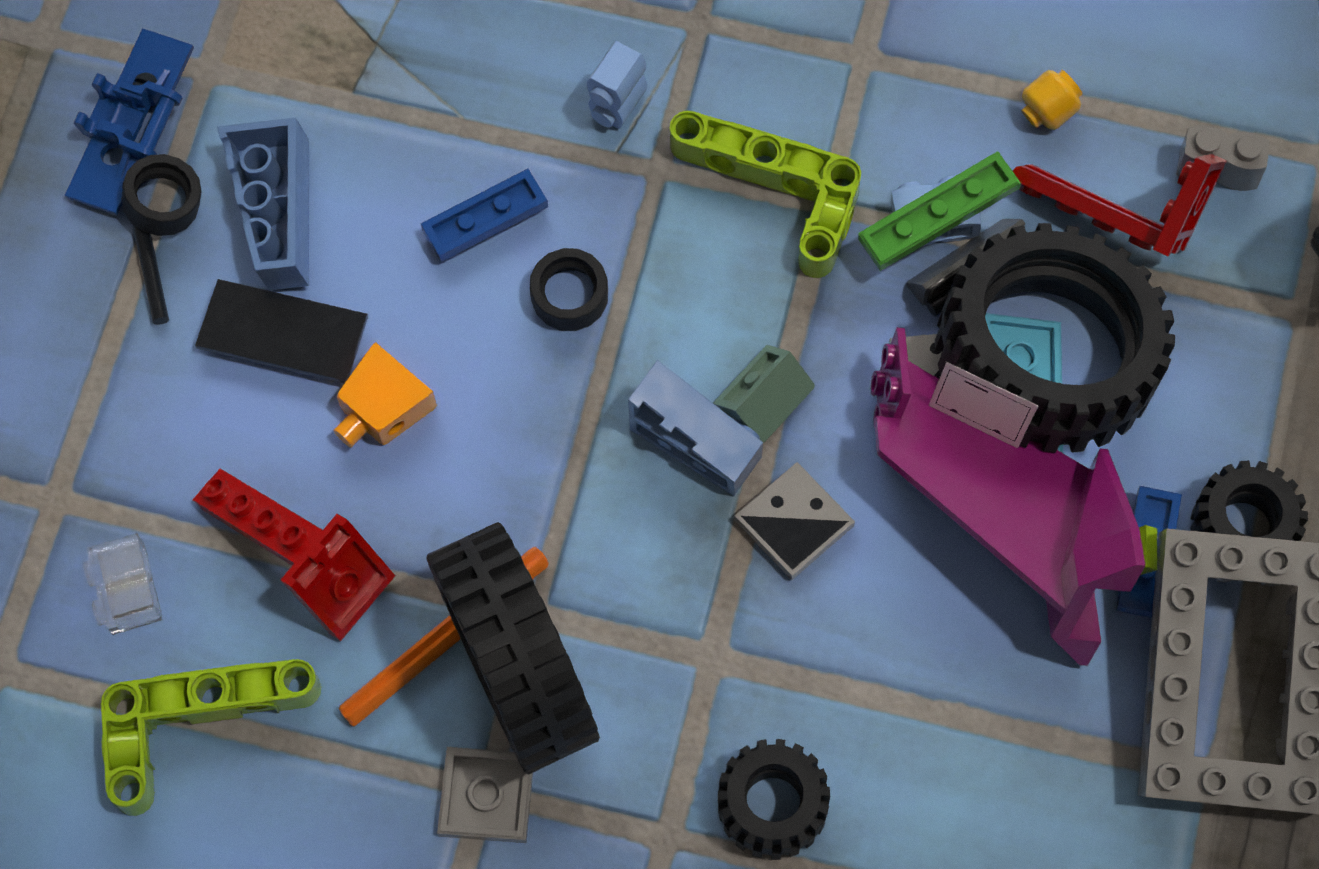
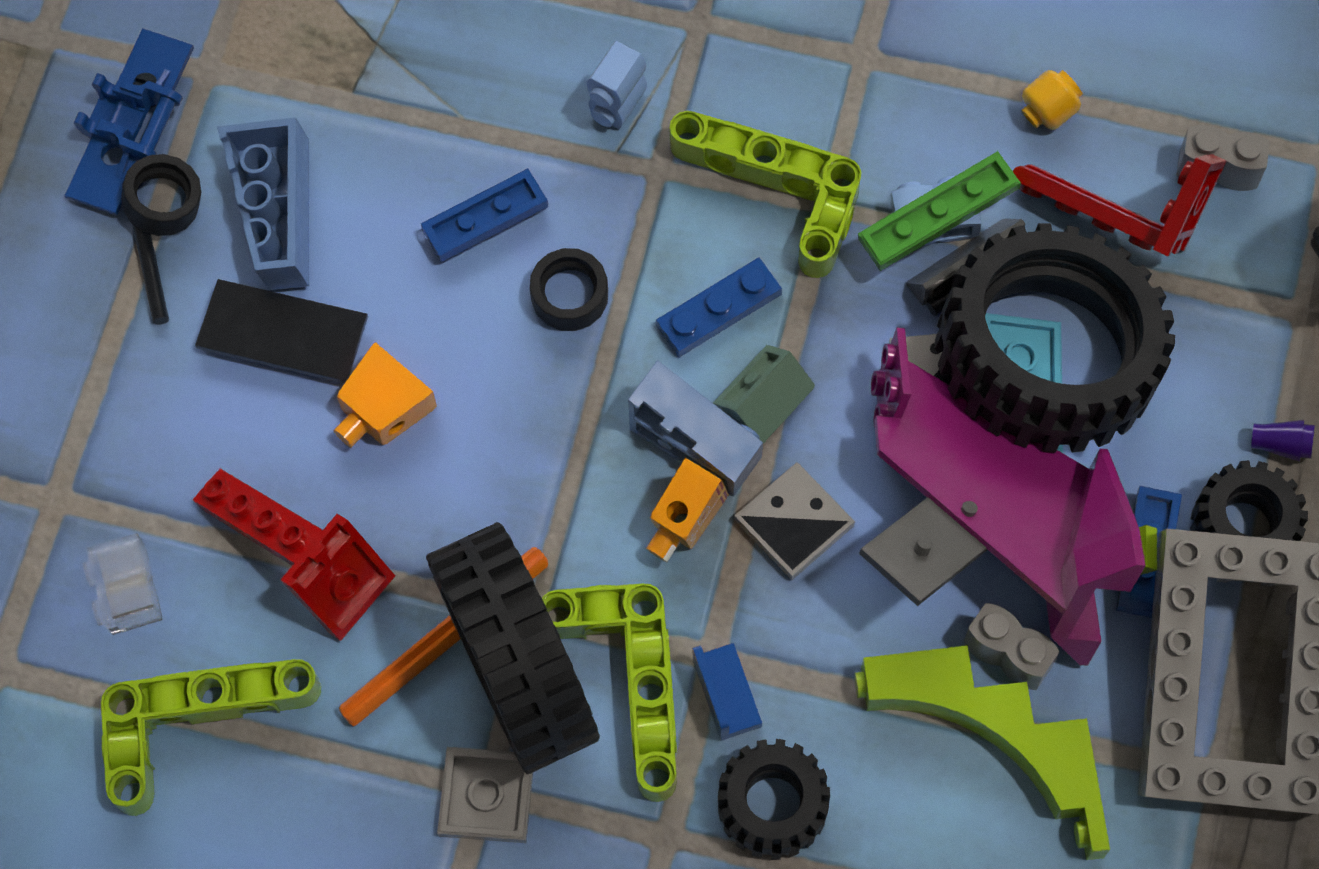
(610, 610): none -> lime beam
(691, 493): none -> light orange torso
(719, 307): none -> blue plate
(726, 690): none -> blue panel
(923, 550): none -> dark grey piece
(982, 405): white sticker -> none
(1001, 641): none -> light grey brick
(1051, 754): none -> lime arch
(1284, 439): none -> dark purple cone

